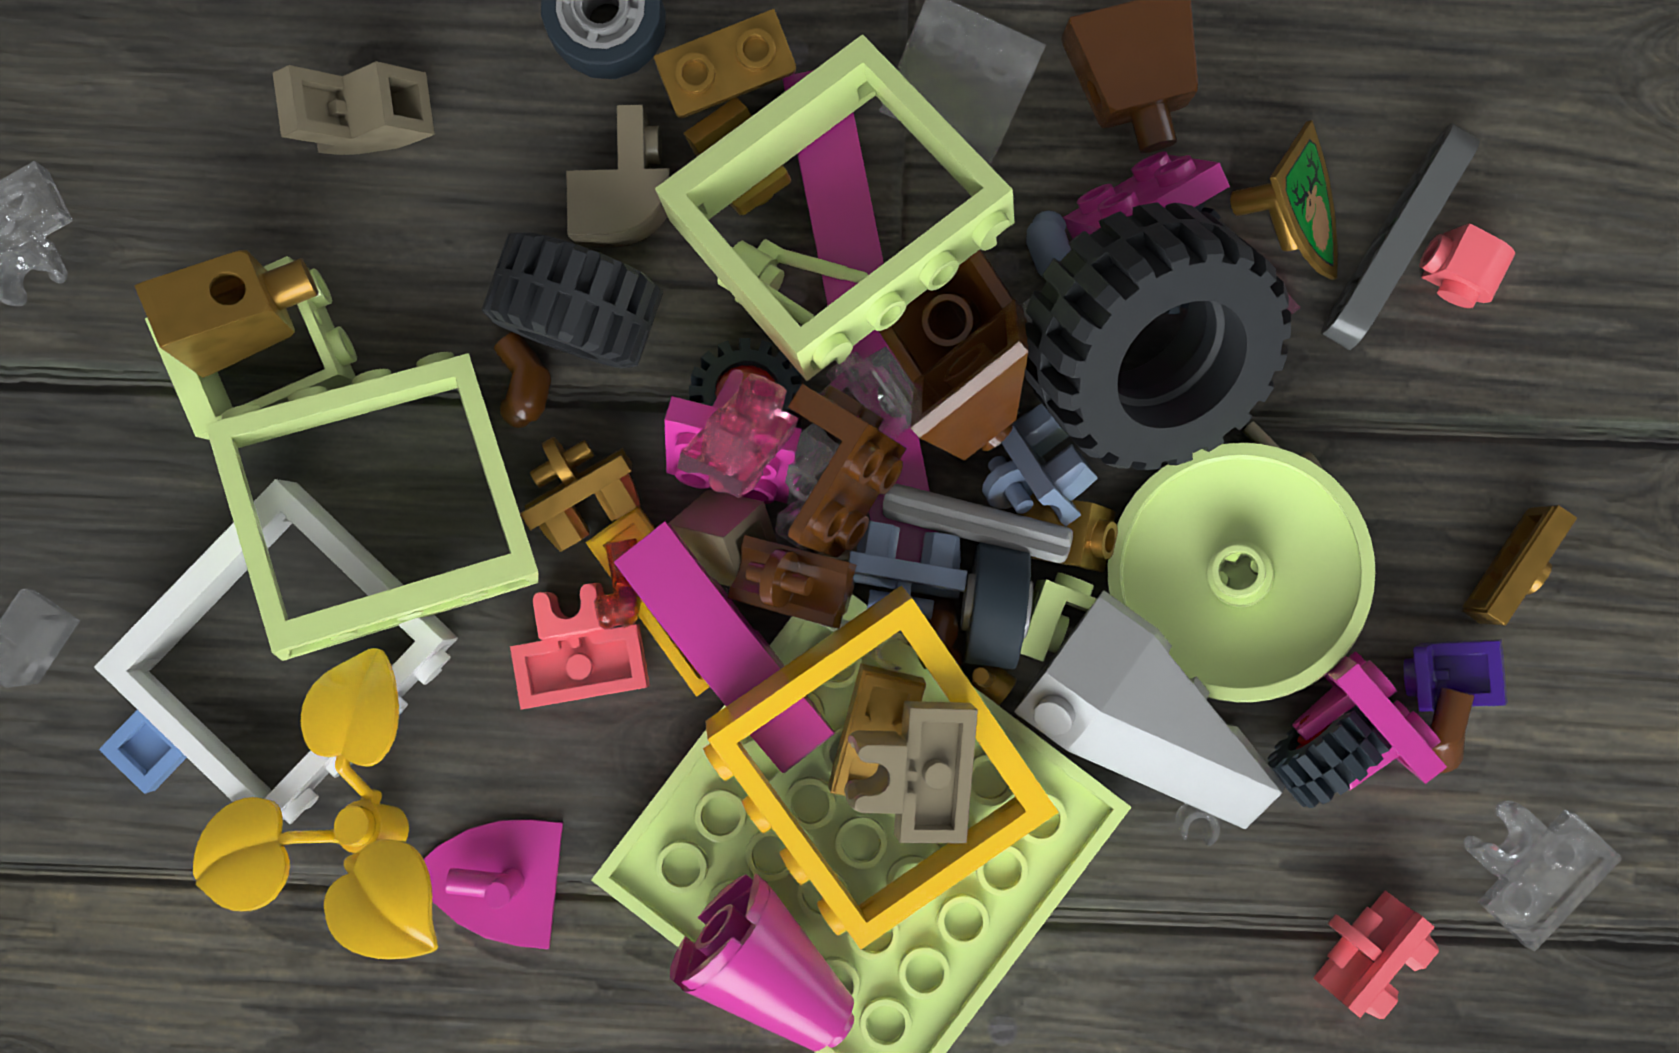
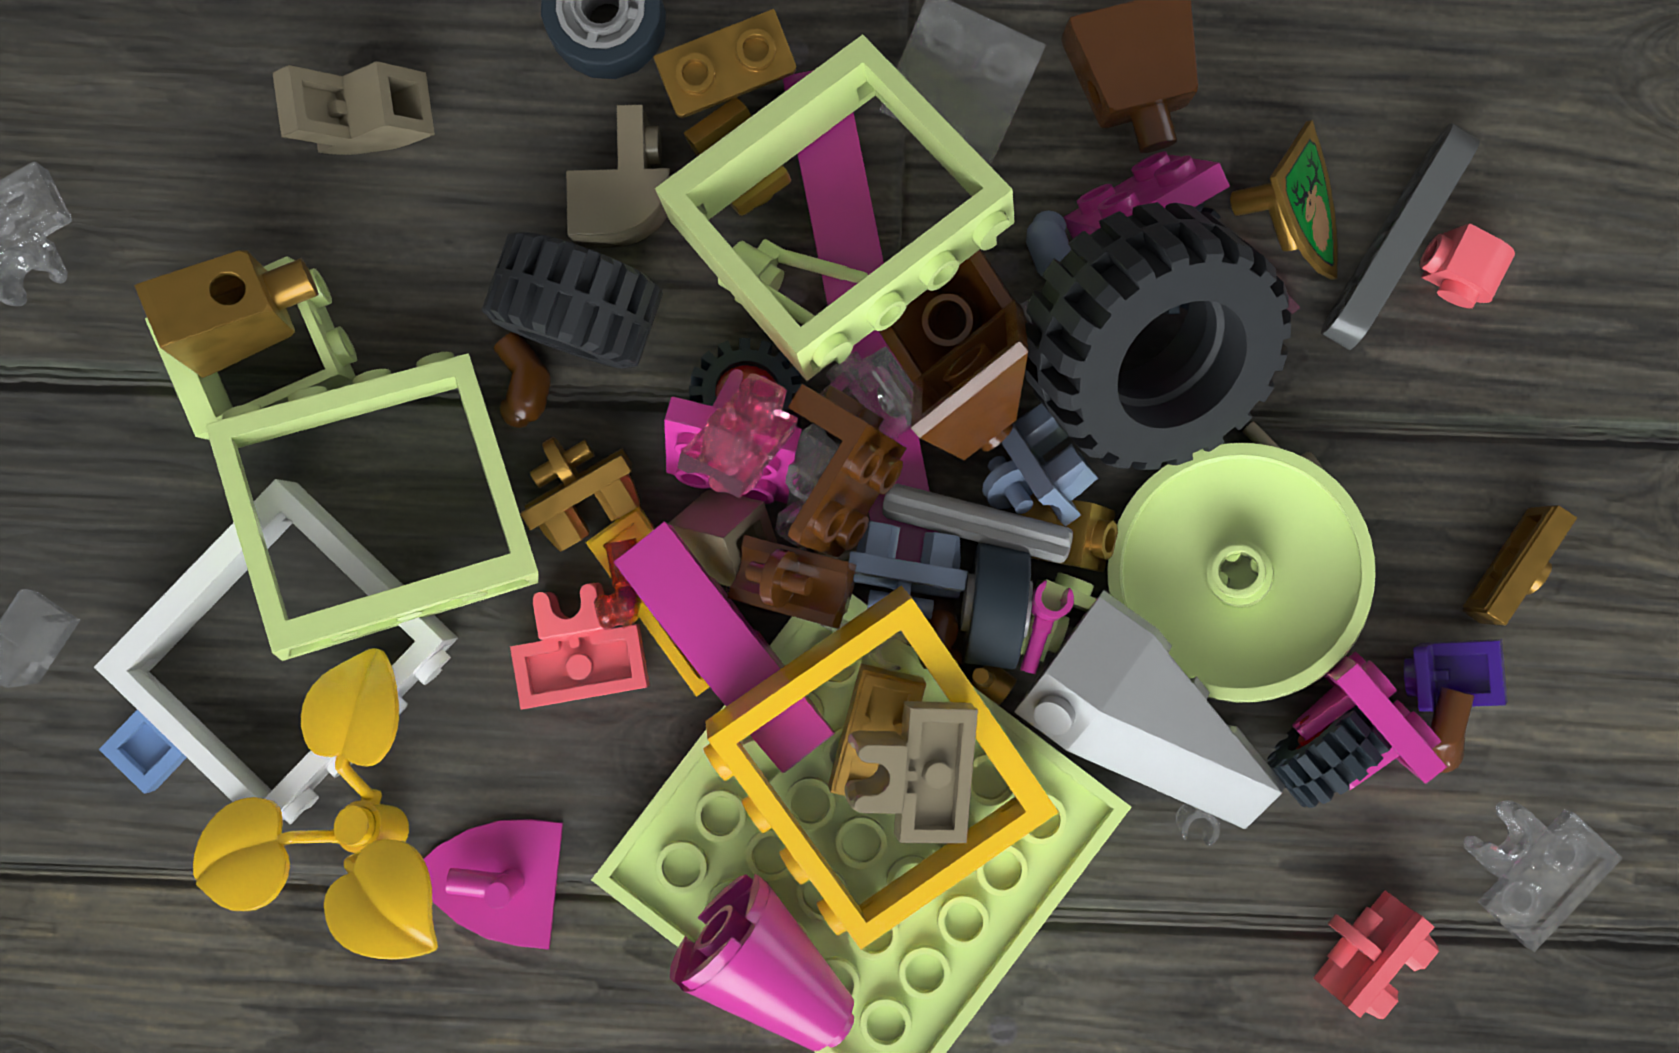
(1043, 625): none -> dark pink hand

